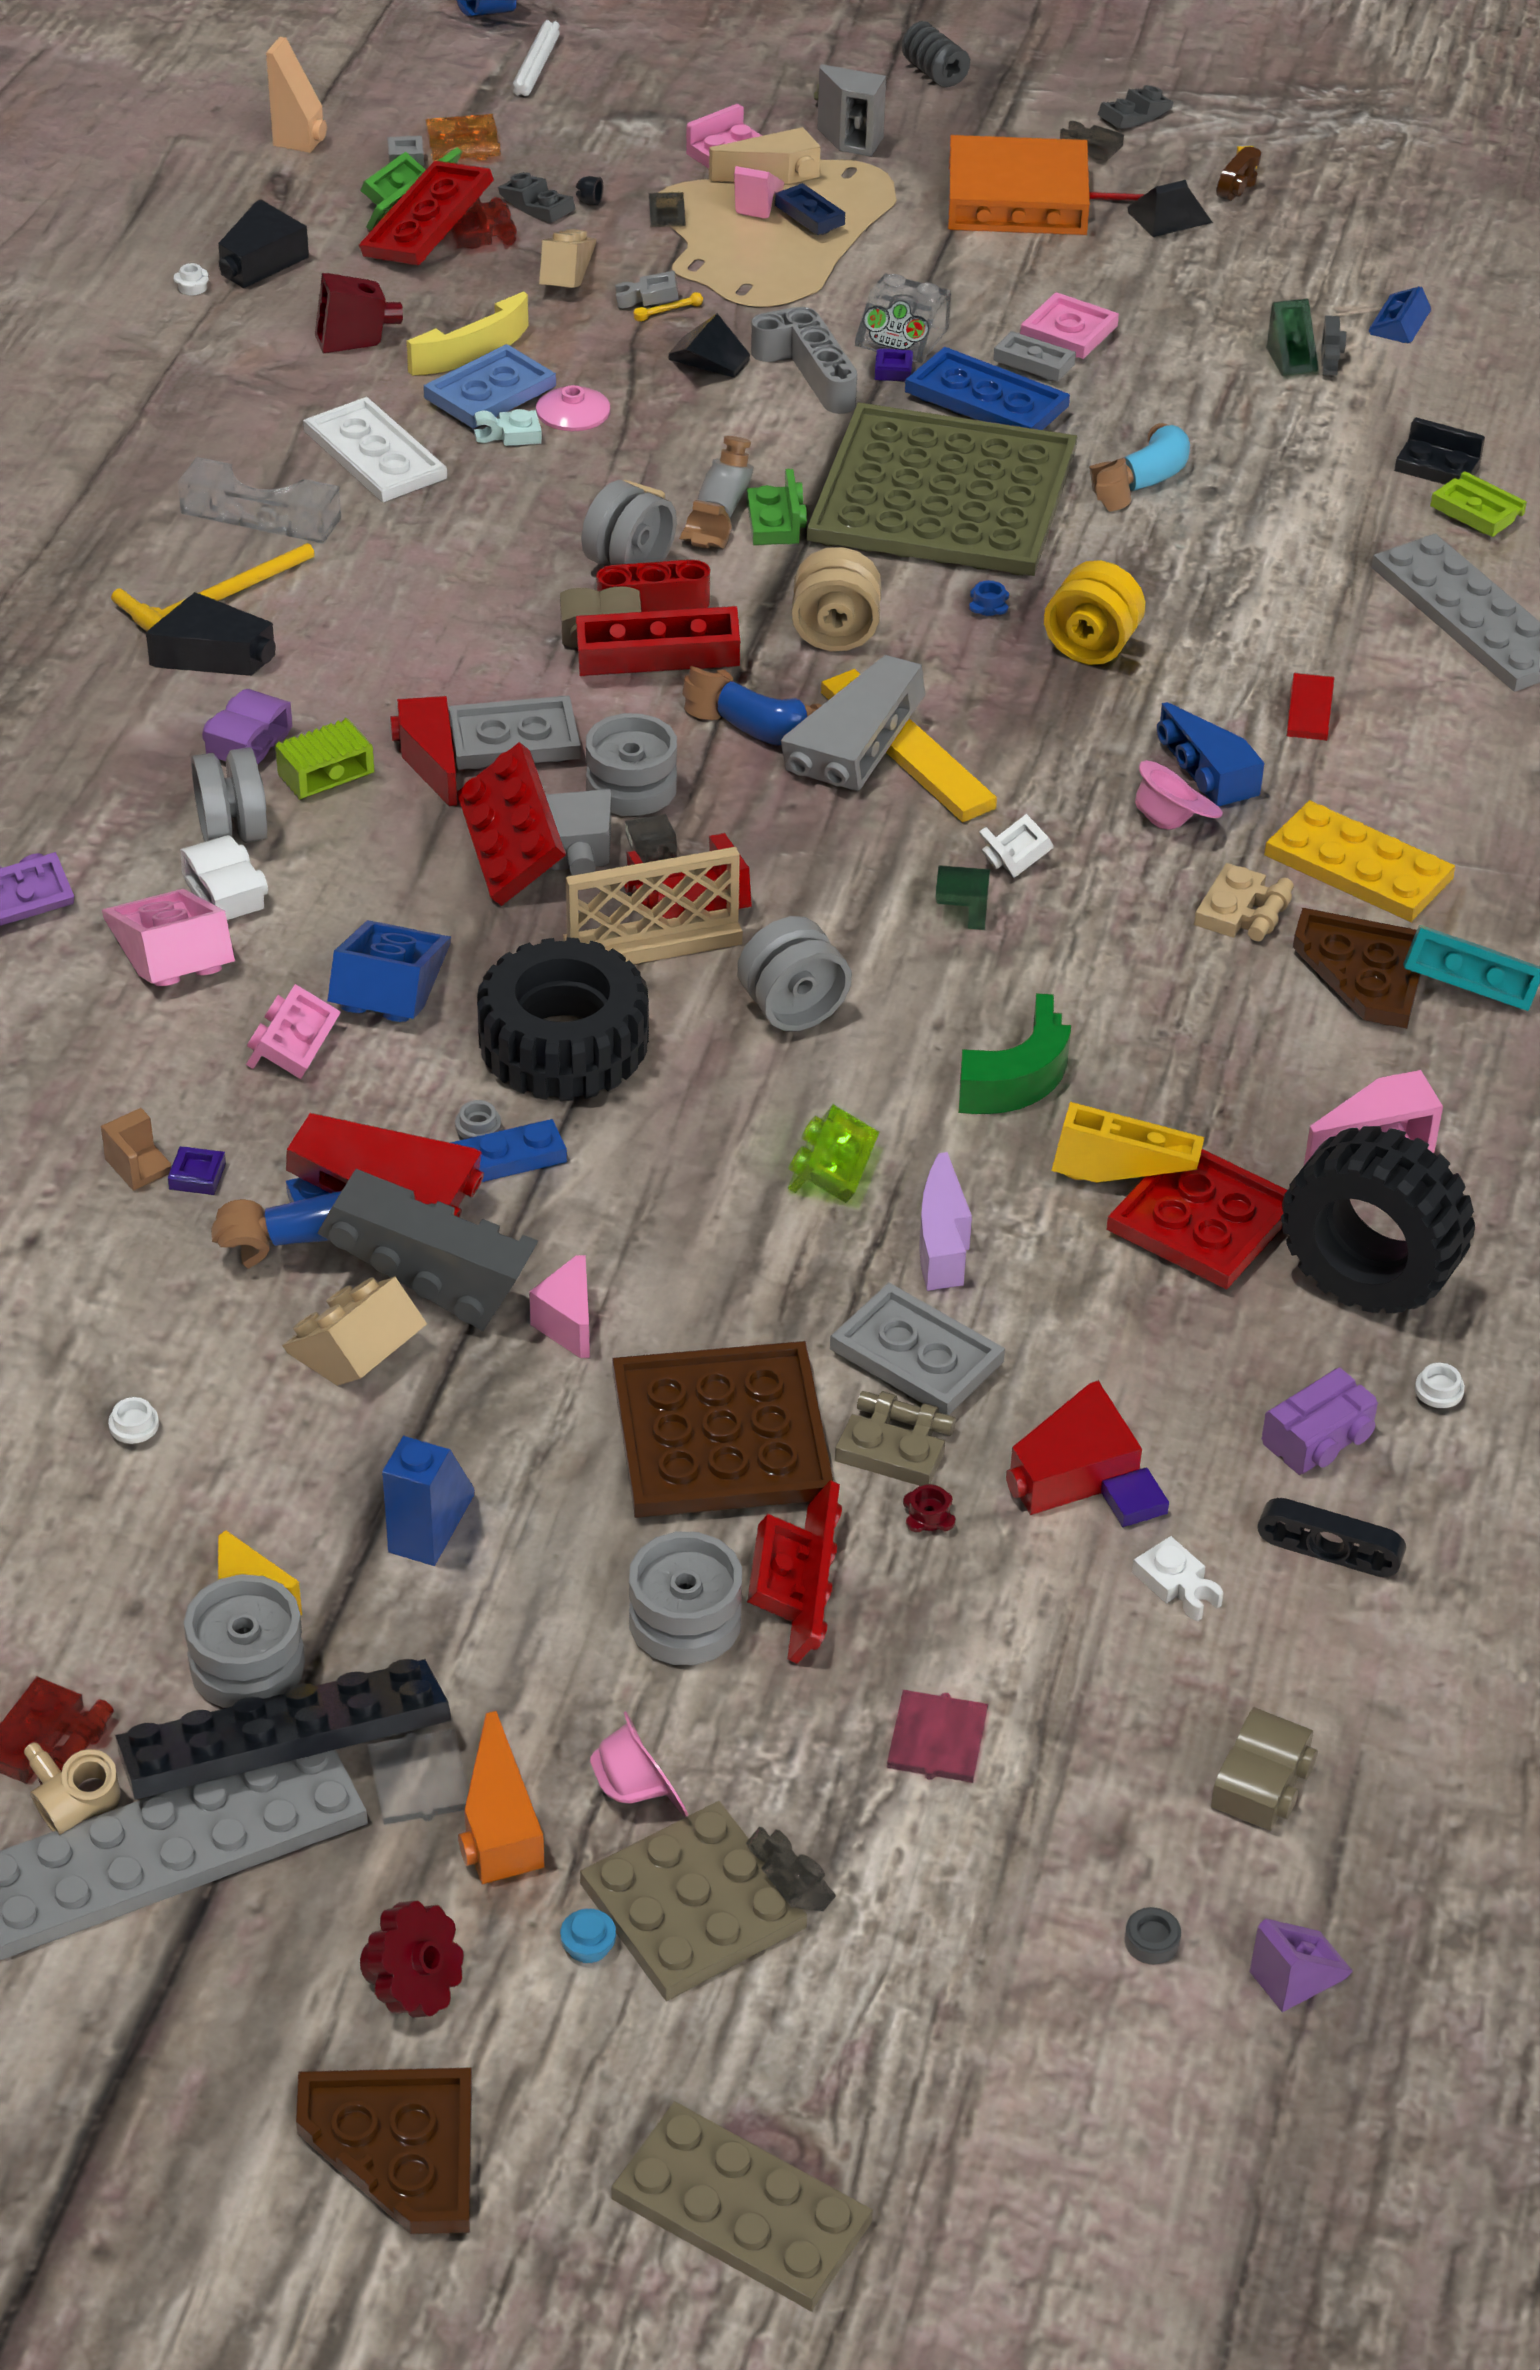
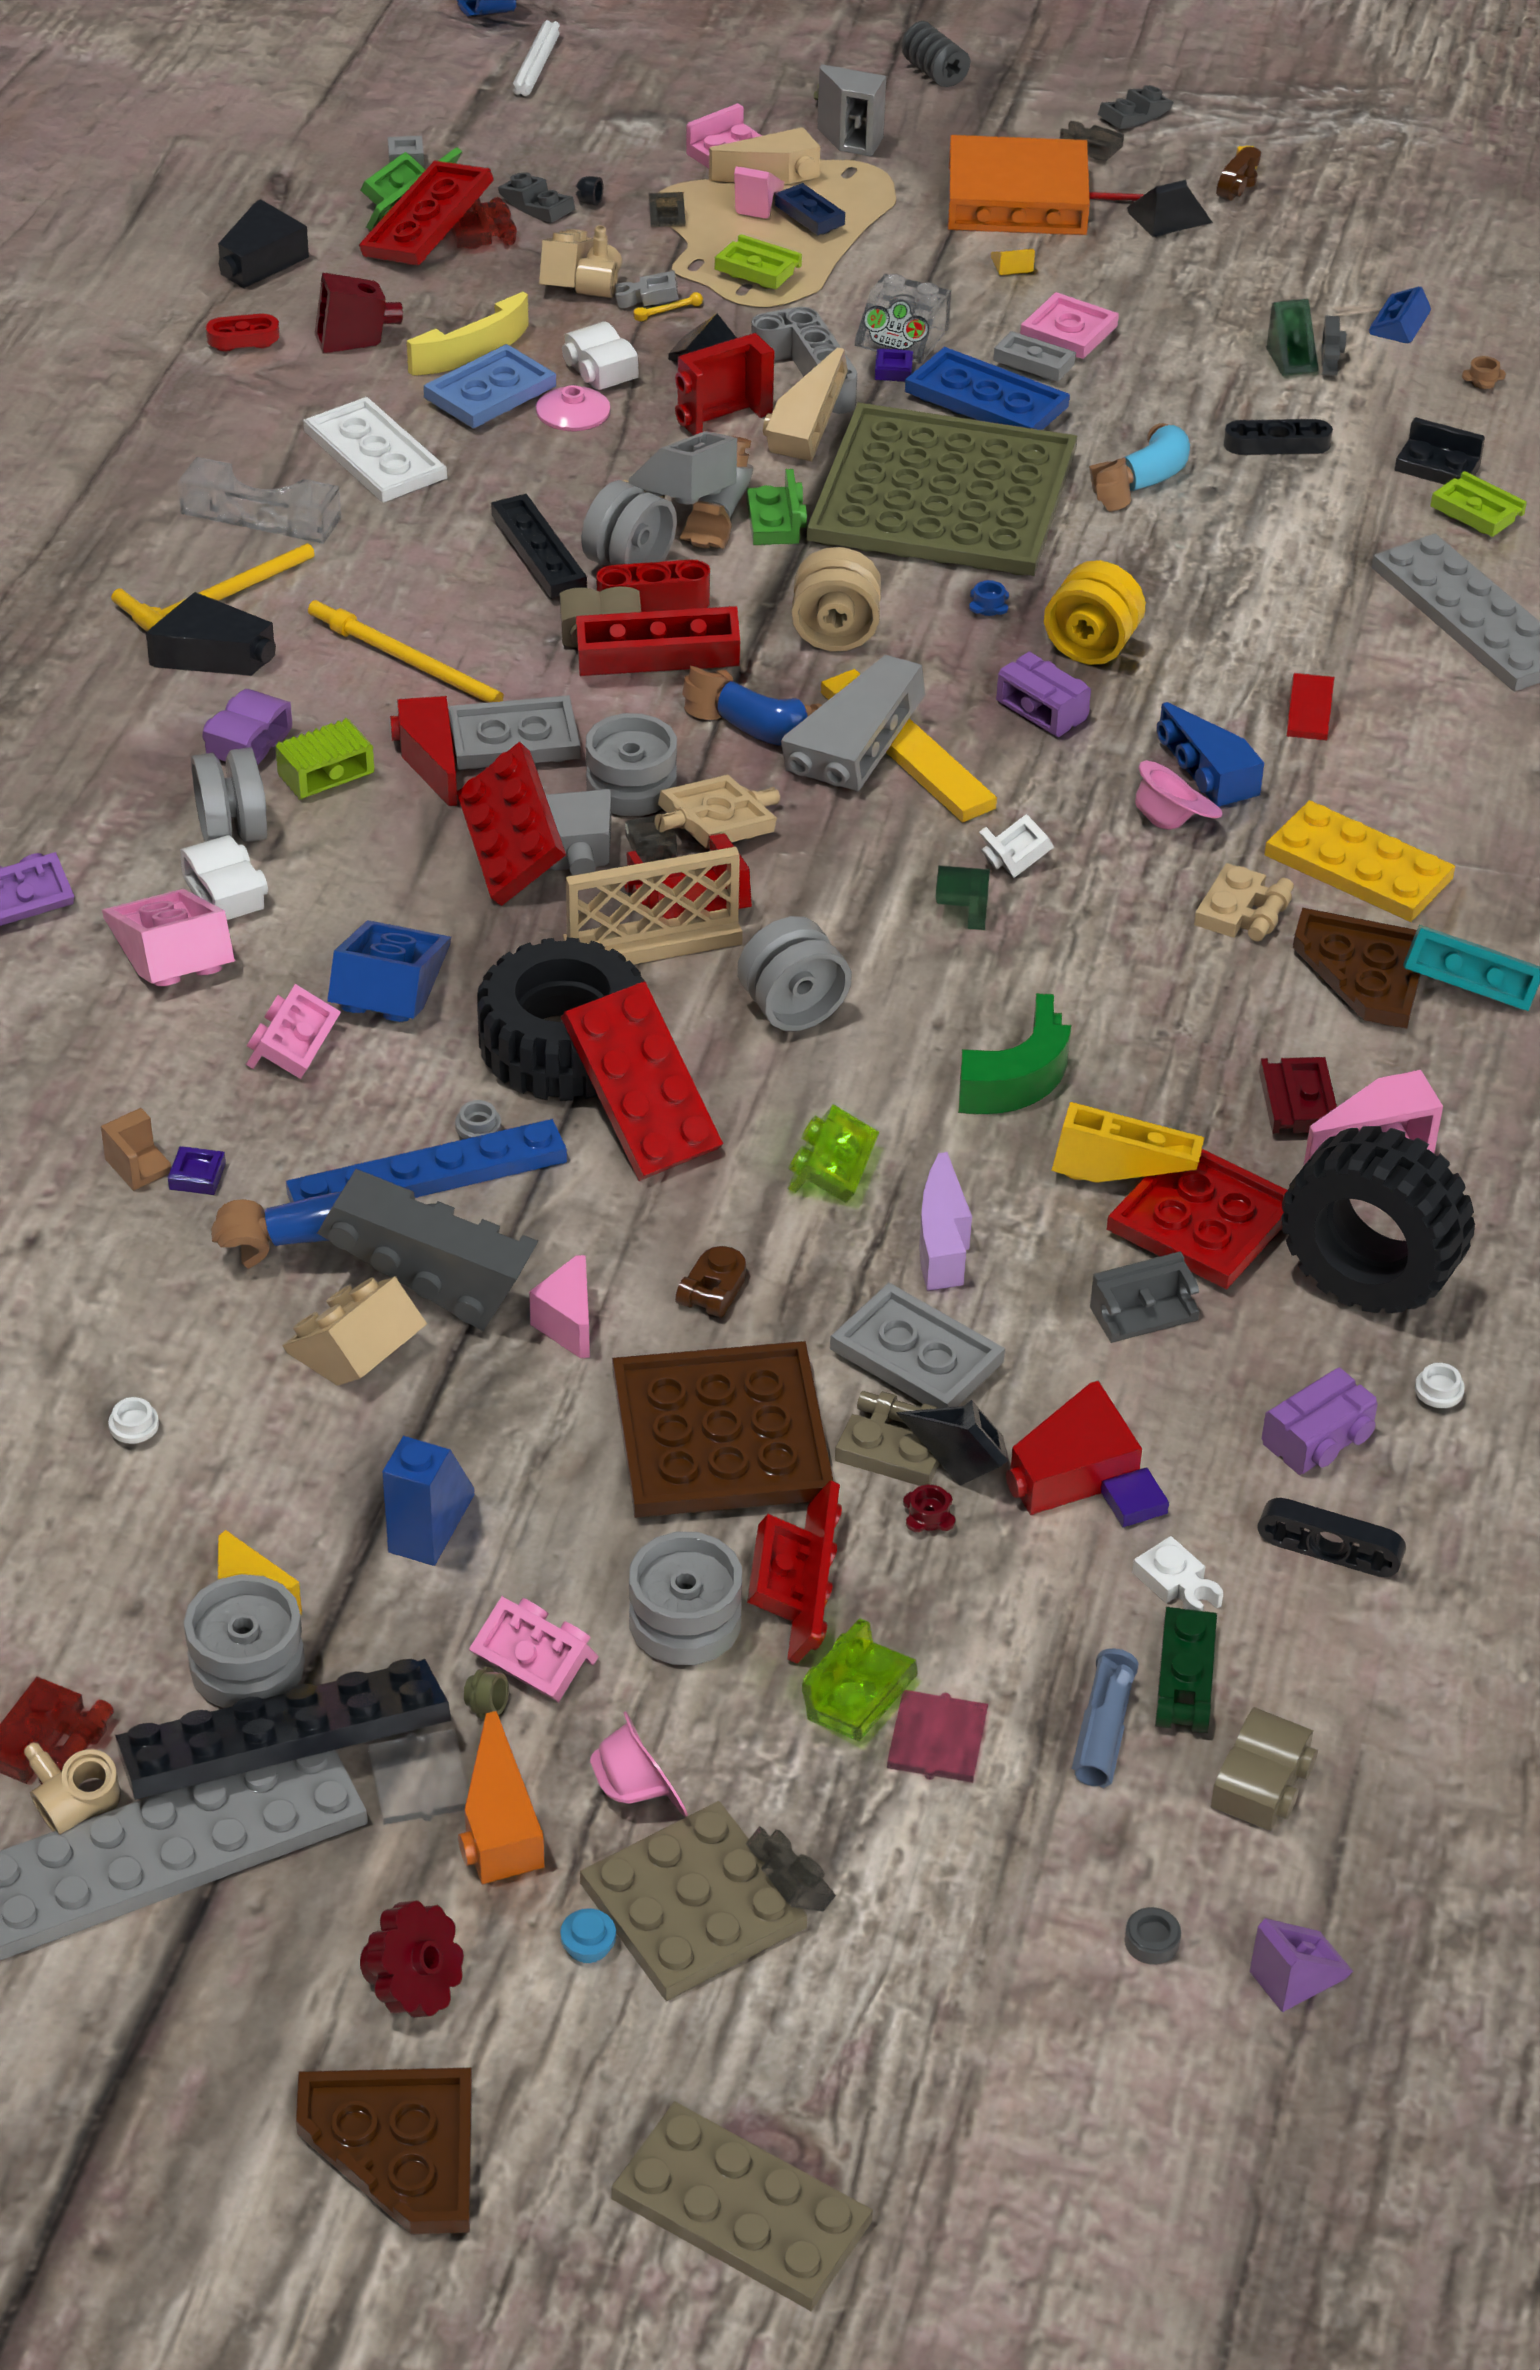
(191, 279): white plate -> none
(242, 331): none -> red plate
(293, 102): light nougat slope -> none
(332, 1148): red slope -> none
(347, 624): none -> yellow bar
(471, 134): clear orange plate -> none
(486, 1692): none -> olive plate
(512, 427): light aqua plate -> none
(531, 1648): none -> bright pink bracket
(538, 545): none -> black plate
(599, 270): none -> tan piece
(600, 355): none -> white brick
(641, 1080): none -> red plate
(690, 468): none -> light grey slope
(713, 1280): none -> reddish brown plate
(717, 808): none -> tan plate
(724, 381): none -> red panel
(758, 261): none -> lime plate
(805, 409): none -> tan slope
(856, 1683): none -> clear neon green bracket
(959, 1439): none -> black slope
(1014, 261): none -> yellow slope
(1043, 694): none -> medium lavender brick
(1104, 1718): none -> sand blue piece
(1144, 1297): none -> dark grey hinge
(1186, 1669): none -> dark green plate
(1294, 436): none -> black beam
(1296, 1092): none -> dark red plate
(1484, 372): none -> medium nougat plate

